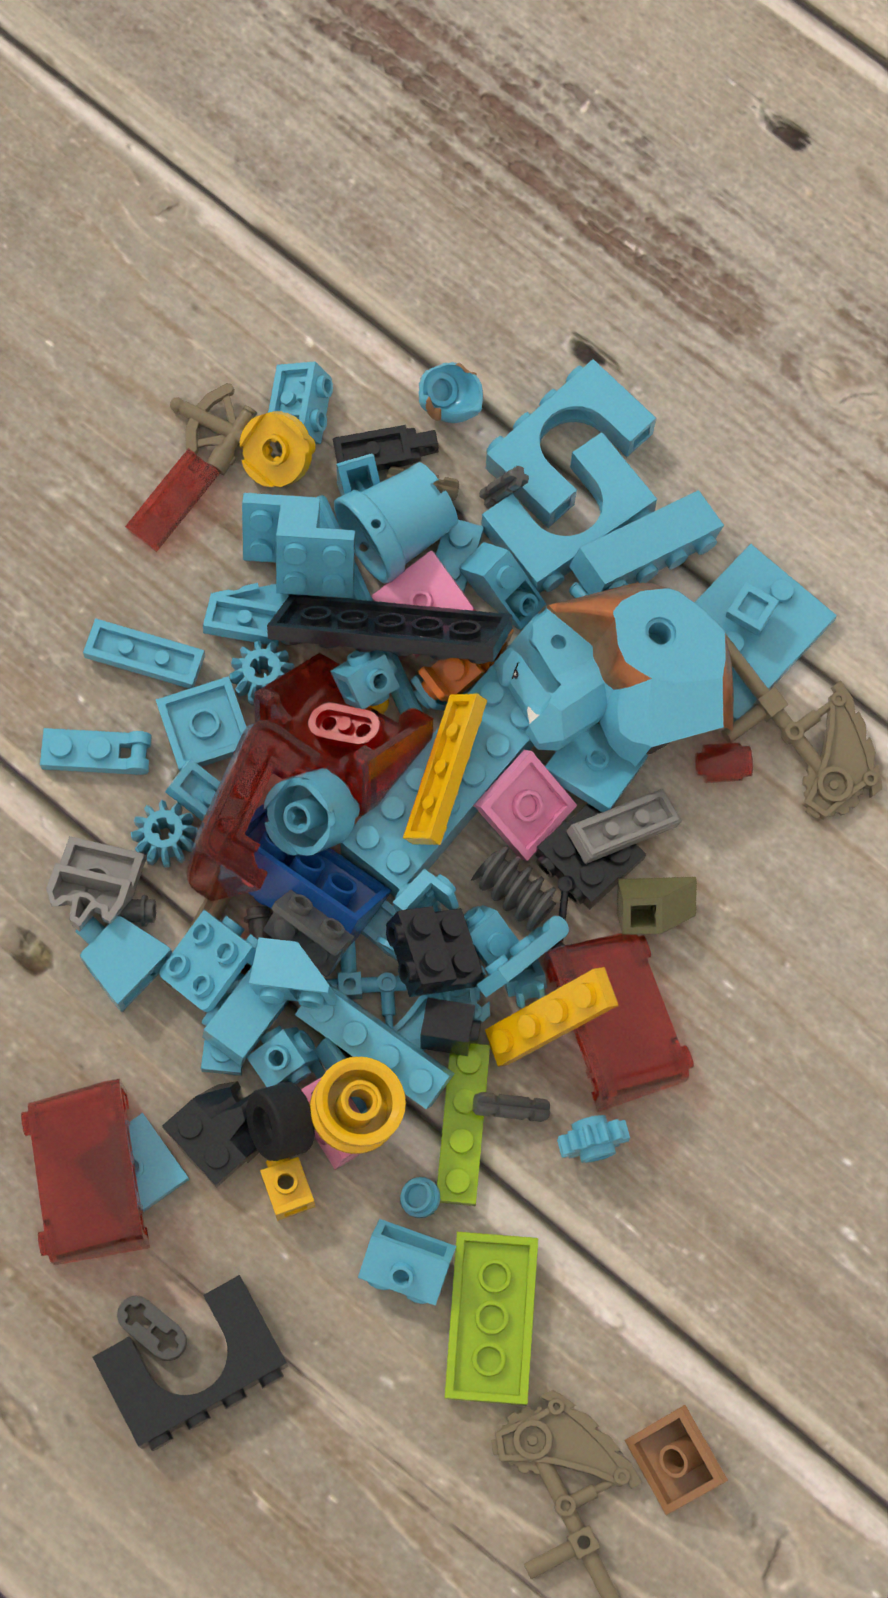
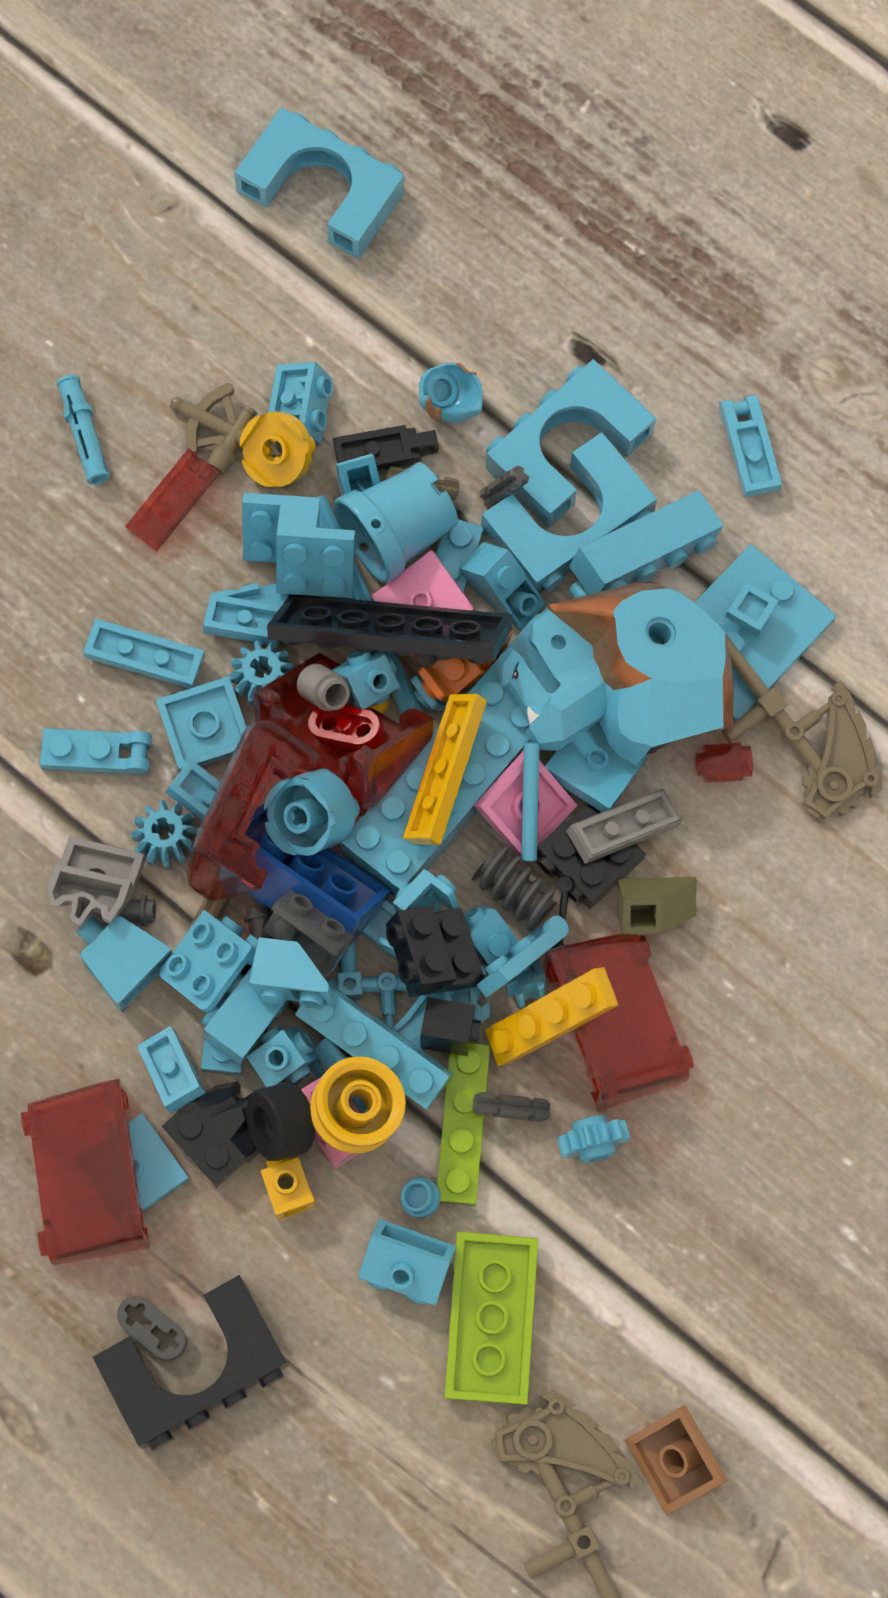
(79, 415): none -> medium azure pin
(171, 1069): none -> medium azure plate
(294, 144): none -> medium azure arch
(323, 687): none -> light grey brick
(530, 801): none -> medium azure bar
(750, 446): none -> medium azure plate

